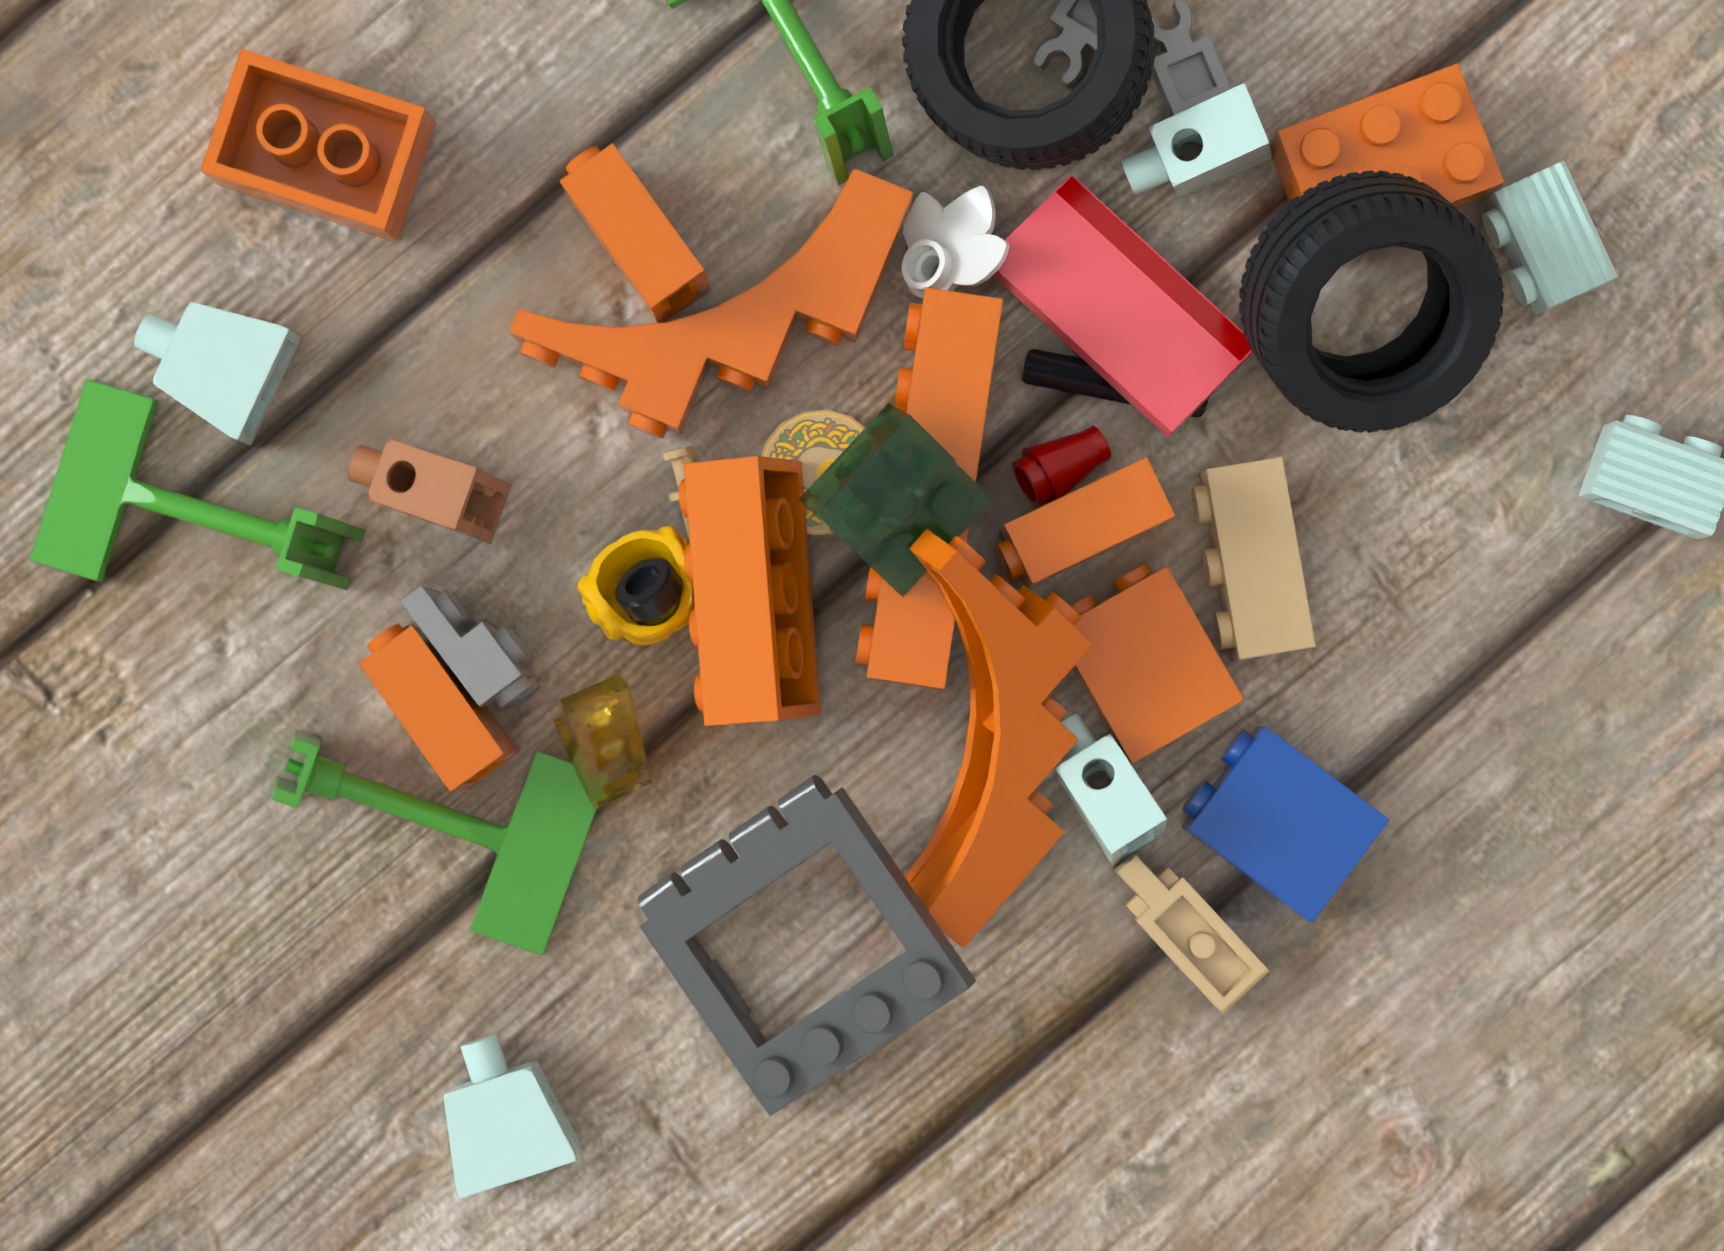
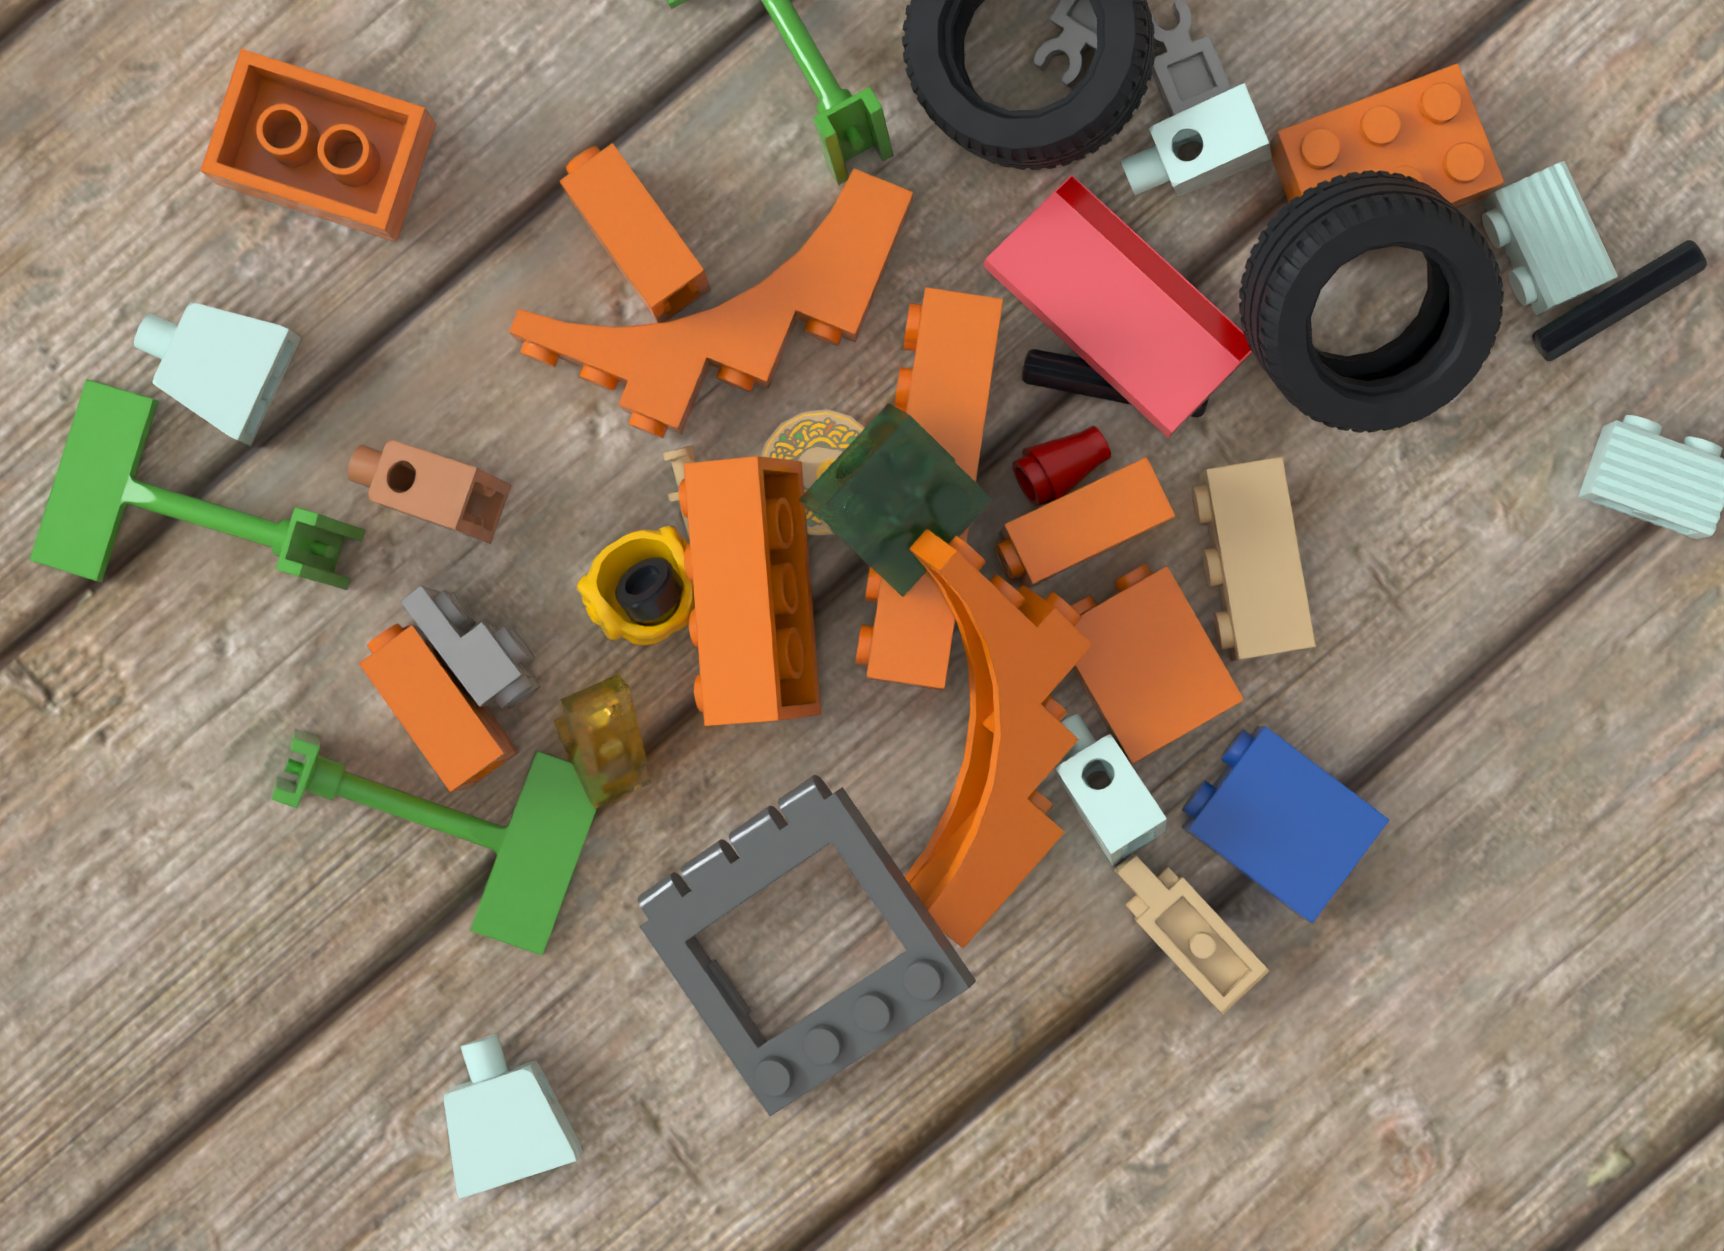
(954, 238): white plate -> none
(1619, 300): none -> black axle

